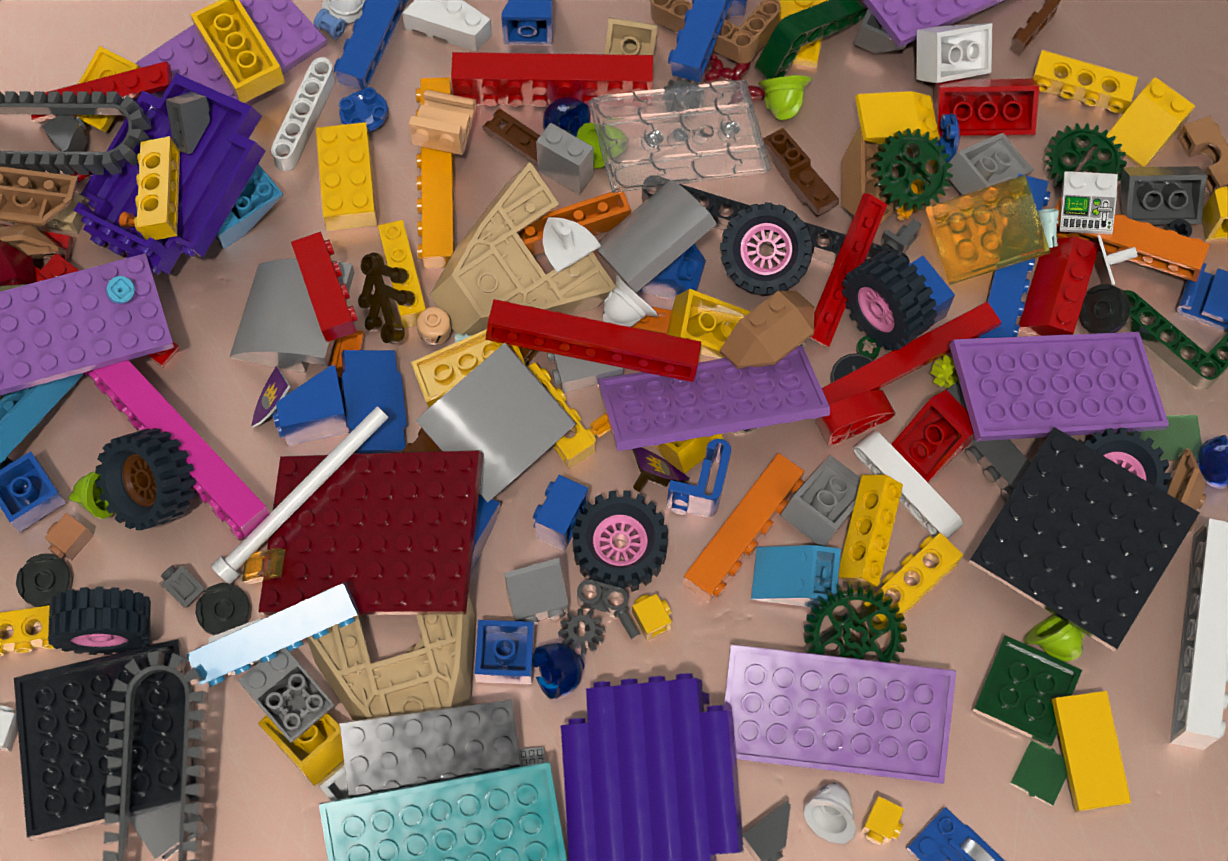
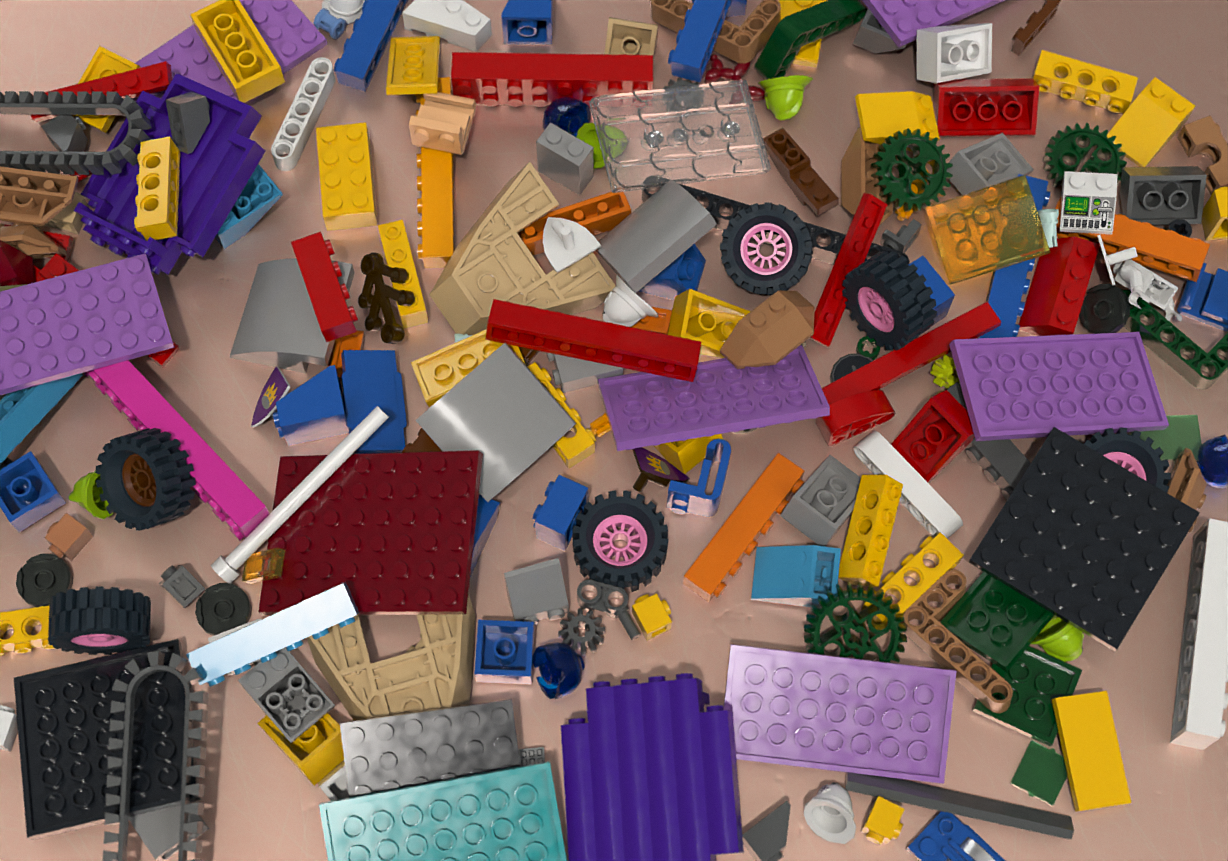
(120, 290): medium azure tile -> none
(126, 220): orange rock -> none
(364, 107): blue dish -> none
(413, 65): none -> yellow tile
(433, 326): light nougat head -> none
(514, 134): reddish brown plate -> none
(950, 135): blue dish -> none
(951, 644): none -> medium nougat beam
(961, 804): none -> dark grey tile
(996, 621): none -> dark green plate
(1146, 285): none -> white torso

